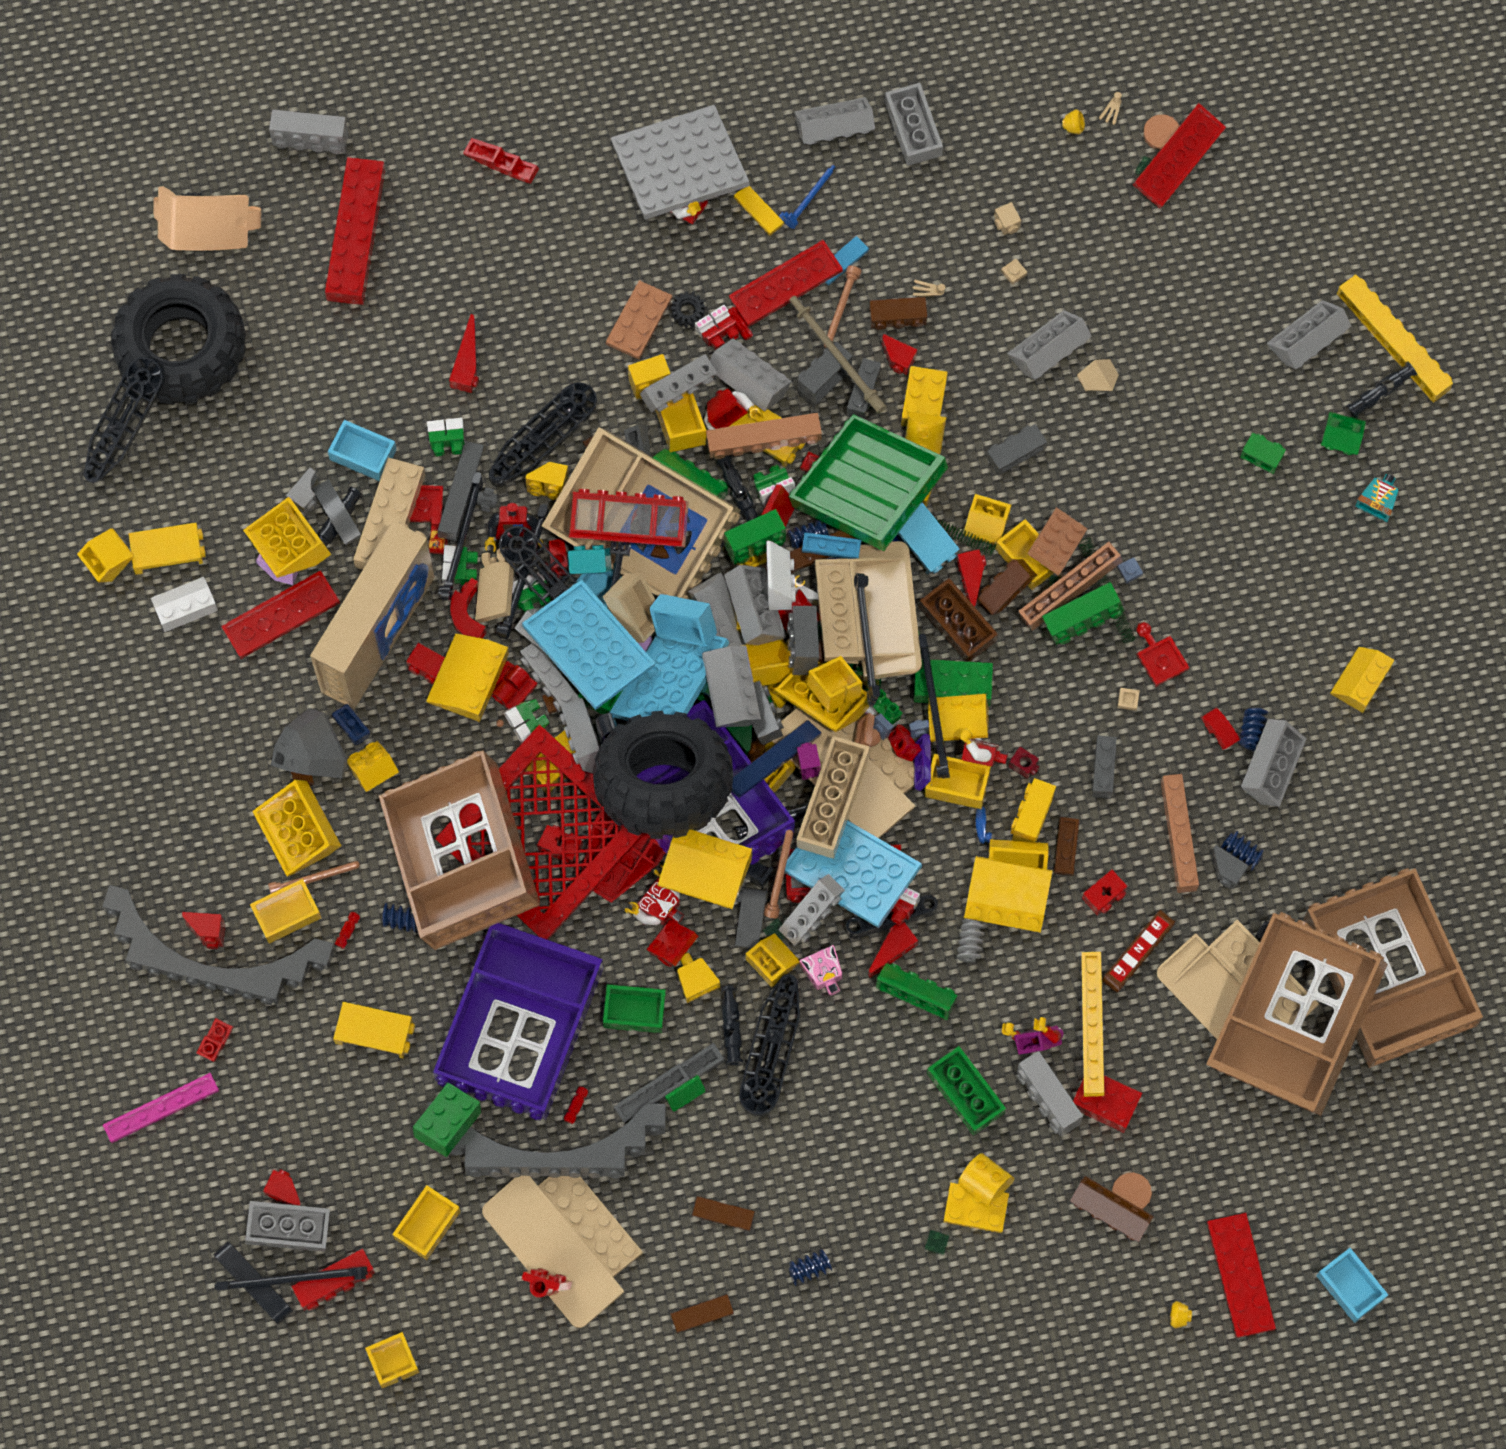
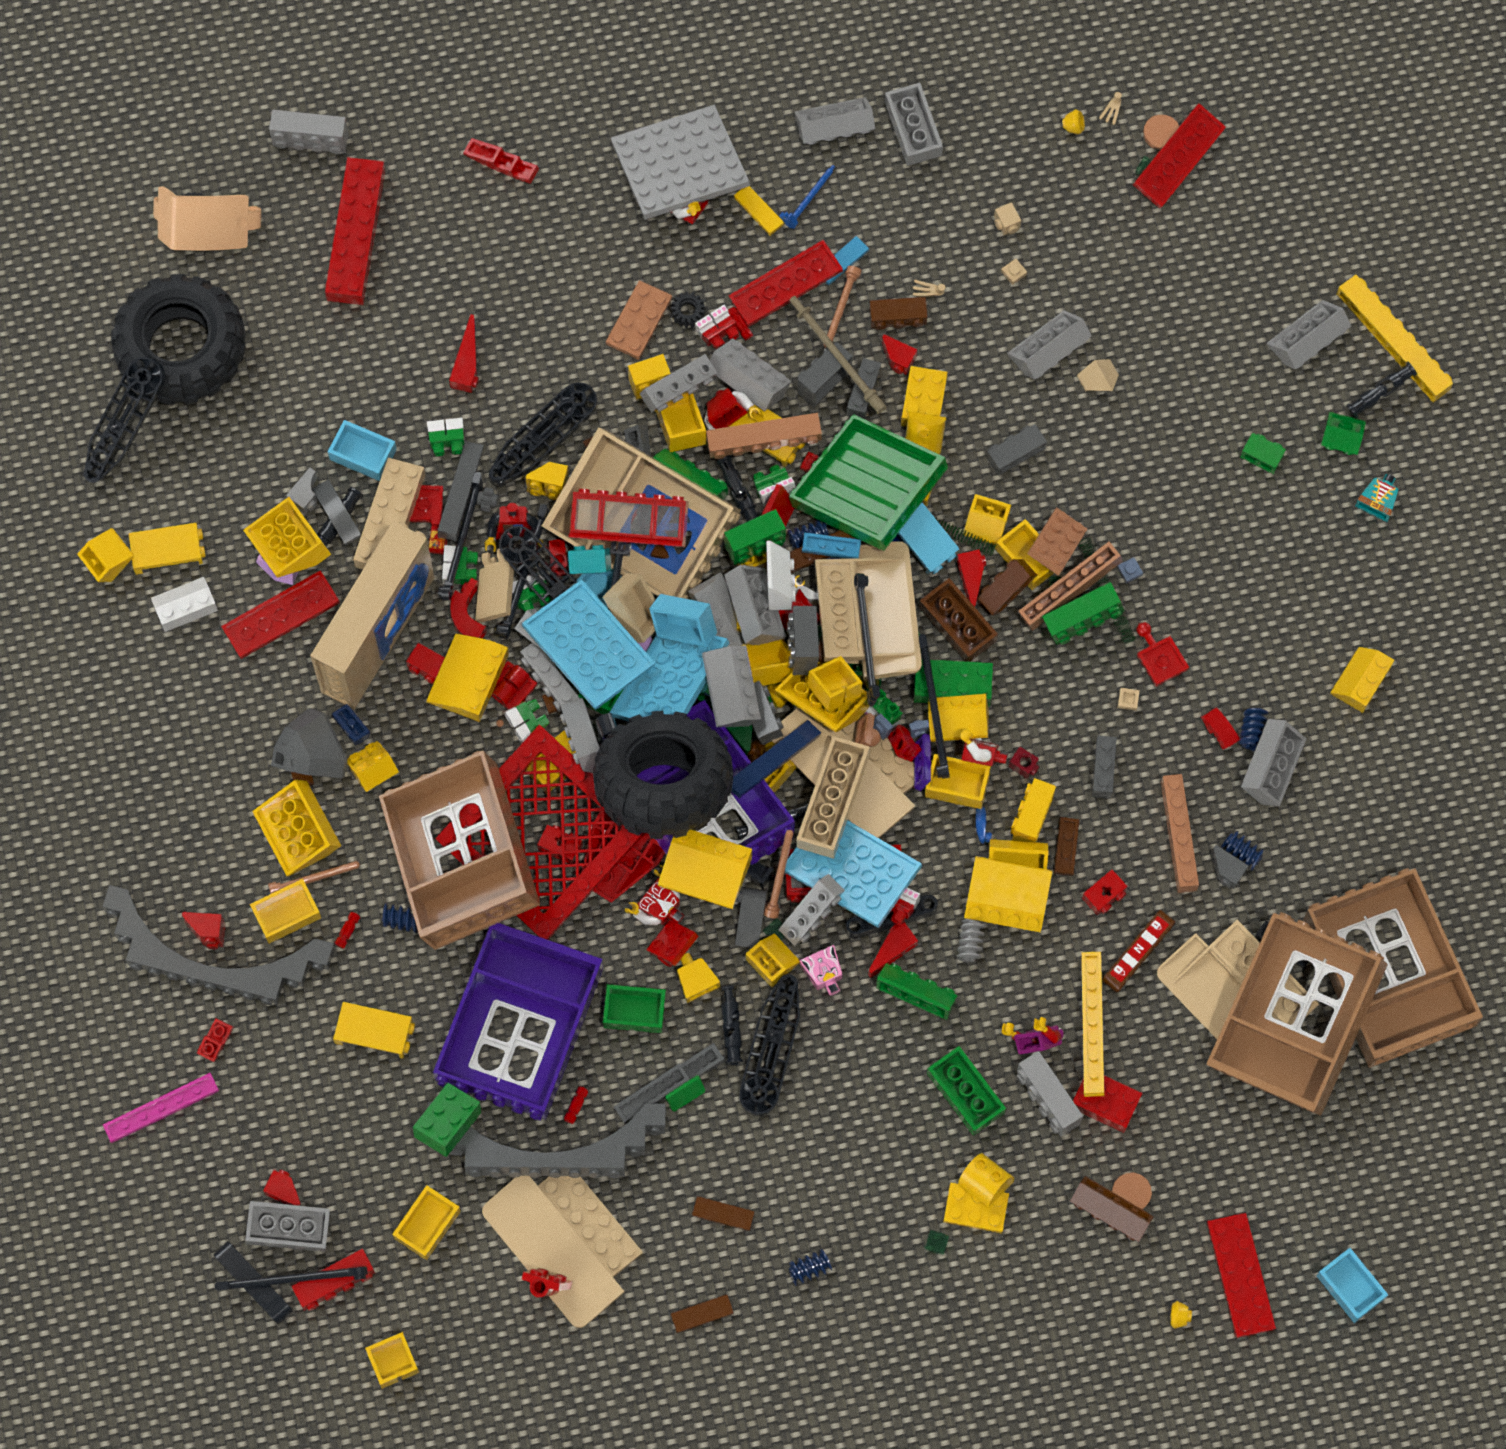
(808, 760): magenta piece -> none

